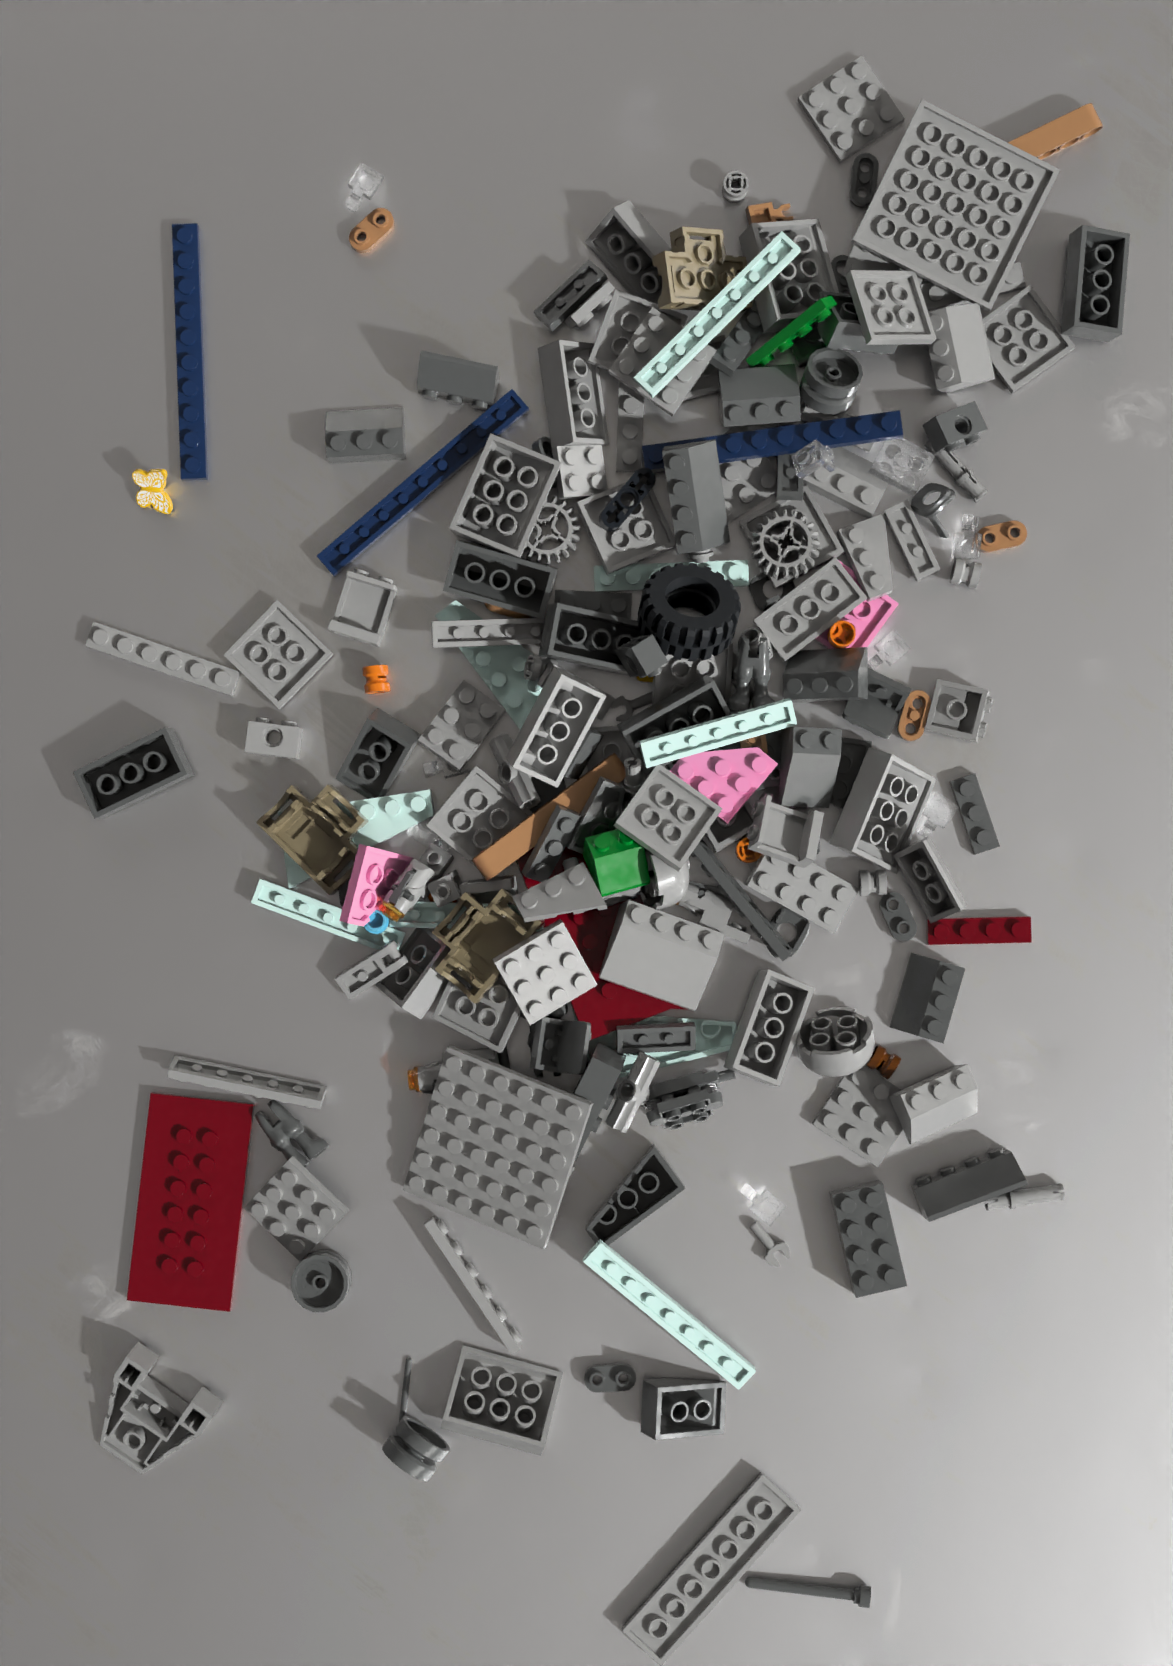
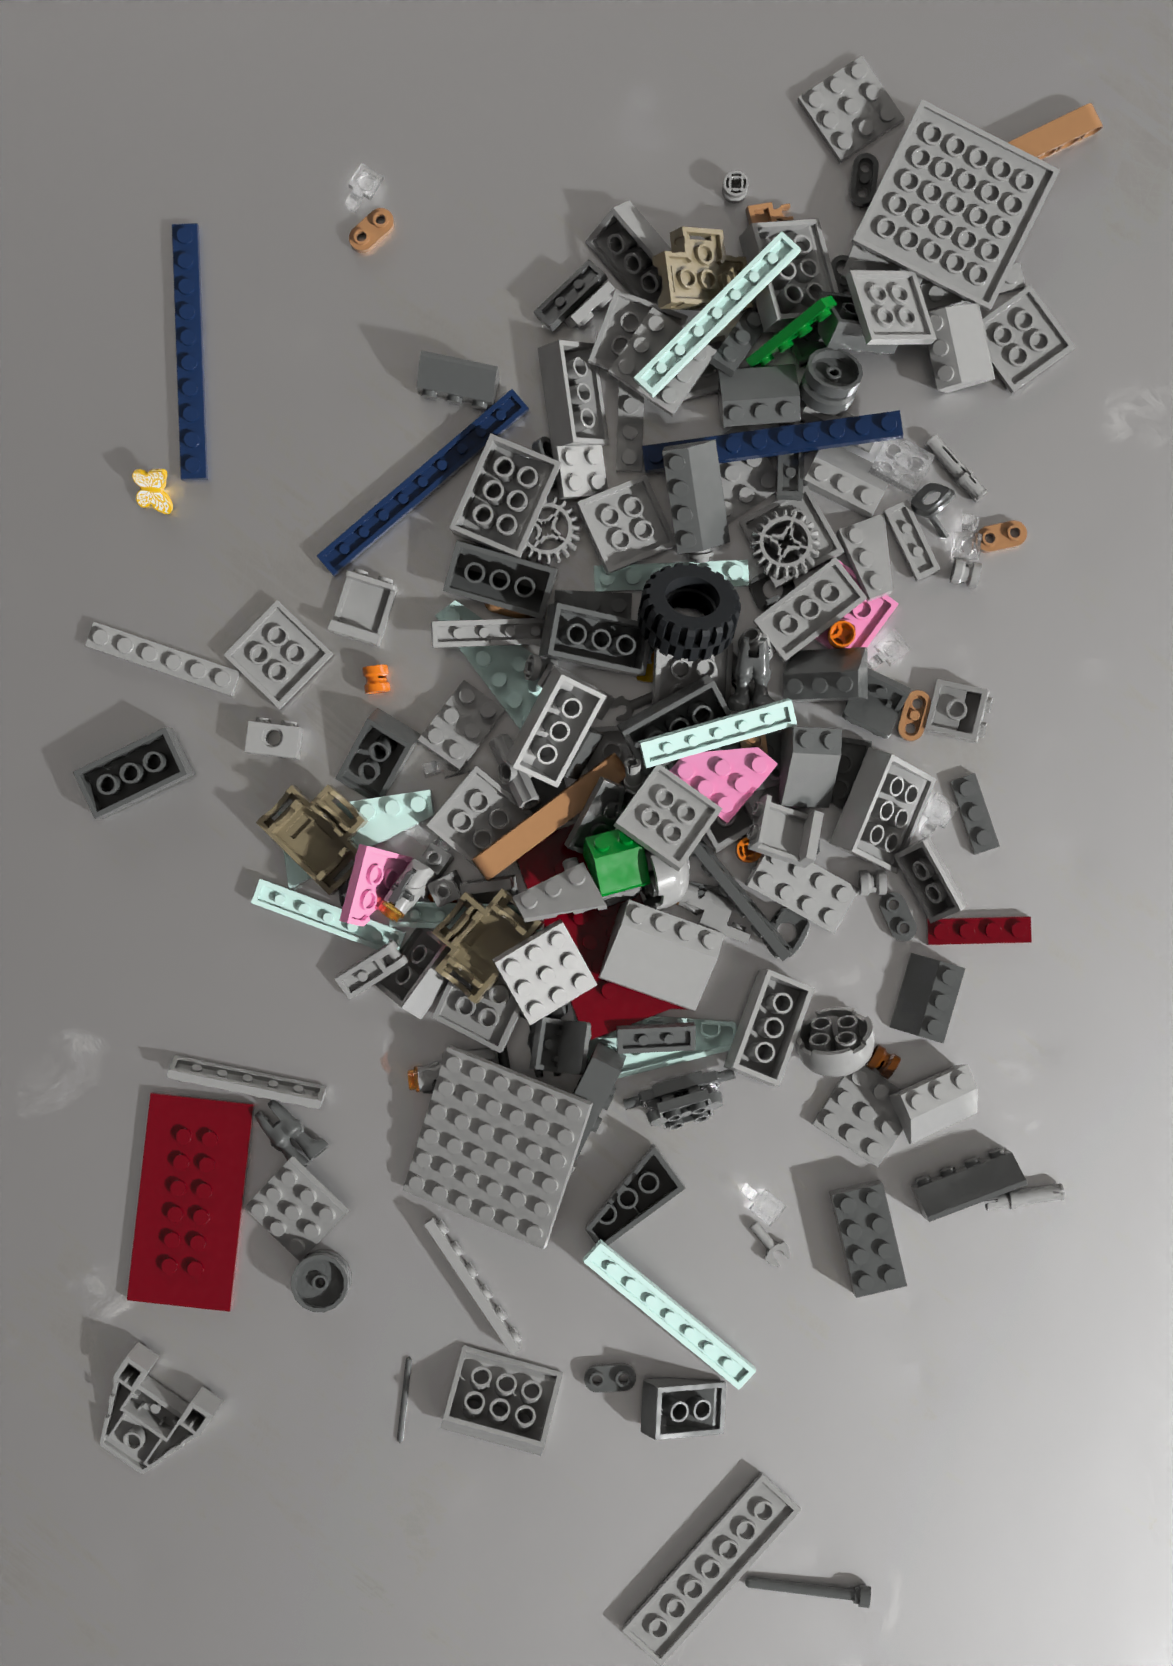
(365, 435): dark grey slope -> none
(378, 923): medium azure plate -> none
(415, 1448): dark grey wheel -> none
(551, 844): dark grey plate -> none
(621, 517): black beam -> none
(639, 1081): light grey piece -> none
(641, 656): dark grey brick -> none
(812, 458): clear bracket -> none
(955, 427): dark grey brick -> none
(1095, 283): dark grey brick -> none

